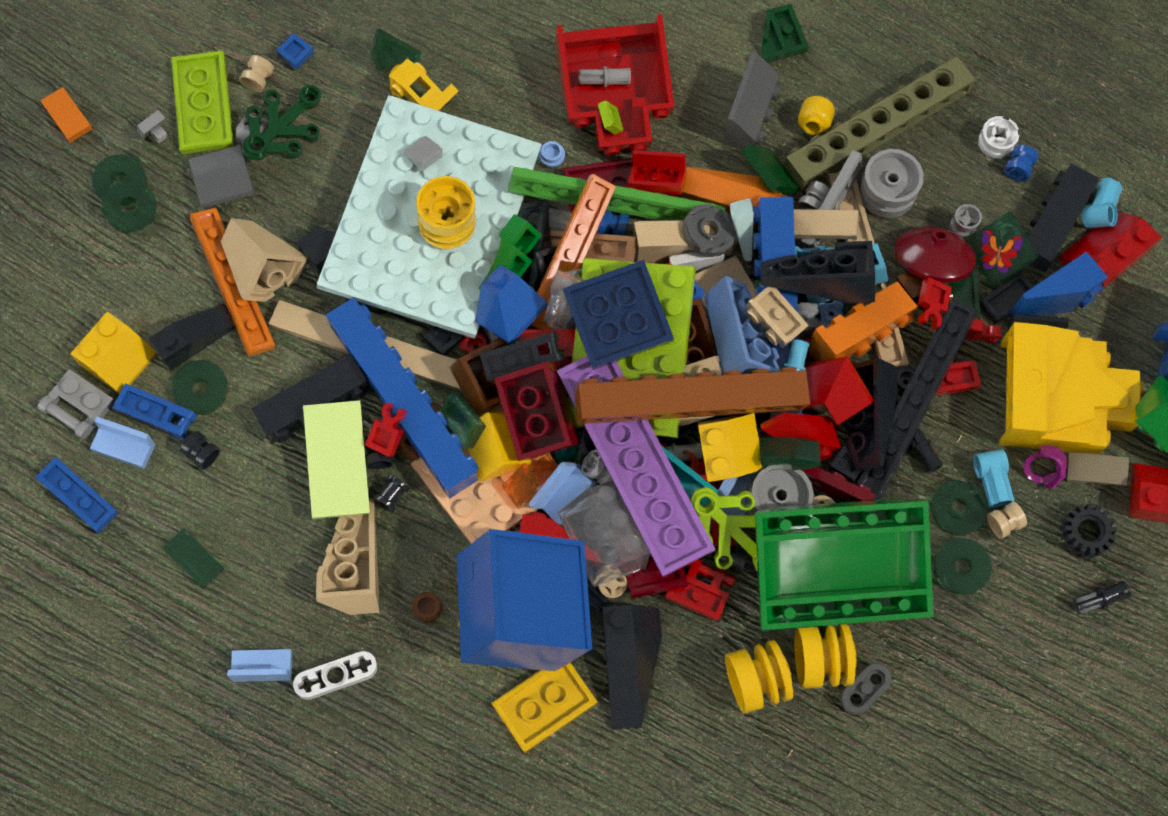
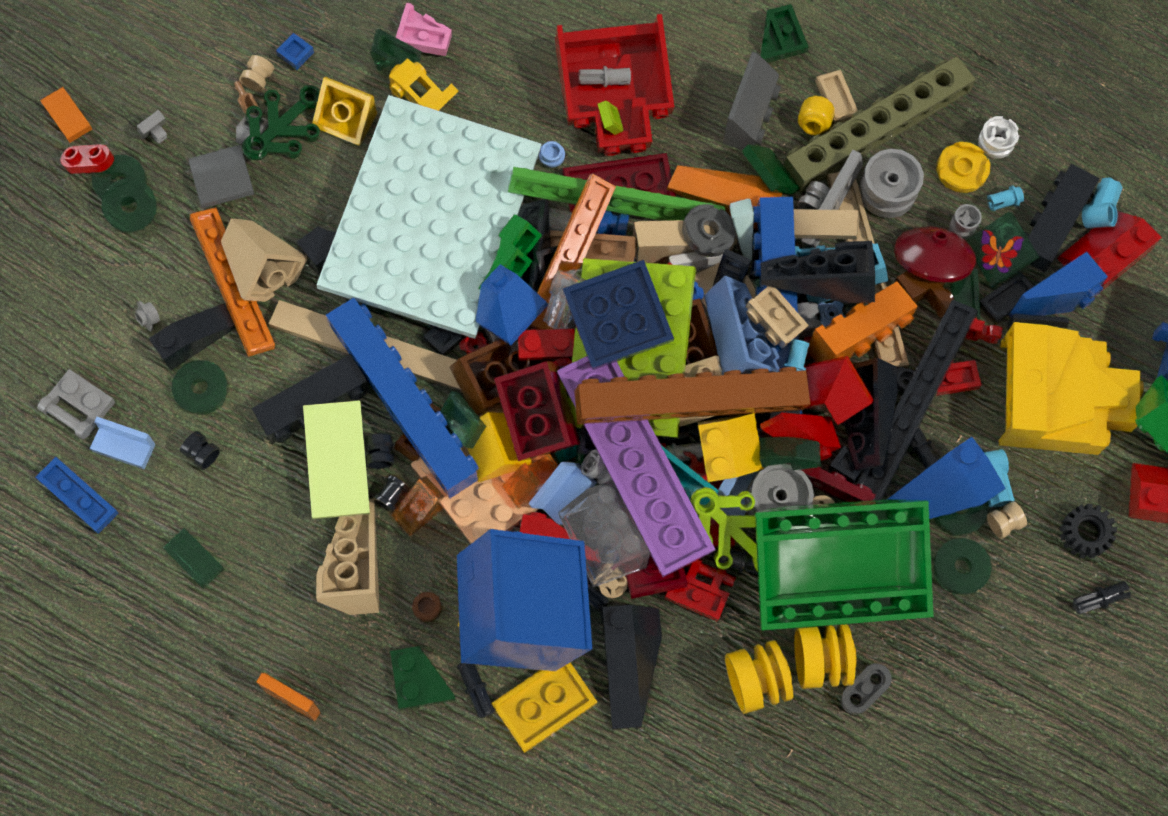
(87, 159): none -> red plate
(113, 353): yellow slope -> none
(146, 315): none -> light grey plate
(154, 411): blue plate -> none
(202, 102): lime tile -> none
(245, 99): none -> medium nougat hand
(261, 665): light blue panel -> none
(288, 696): none -> orange tile
(330, 687): white beam -> none
(344, 111): none -> yellow slope
(384, 433): red plate -> none
(417, 680): none -> dark green wing
(419, 506): none -> clear orange slope
(423, 32): none -> bright pink wing
(424, 153): light grey slope -> none
(446, 212): yellow wheel -> none
(476, 689): none -> black axle
(520, 355): black plate -> none
(658, 172): red bracket -> none
(732, 266): none -> black slope
(836, 91): none -> tan tile
(935, 300): red plate -> none
(955, 481): none -> blue wedge
(963, 167): none -> yellow tile
(1006, 198): none -> medium azure pin
(1020, 165): blue wheel -> none
(1053, 478): magenta piece -> none
(1098, 469): dark tan slope -> none

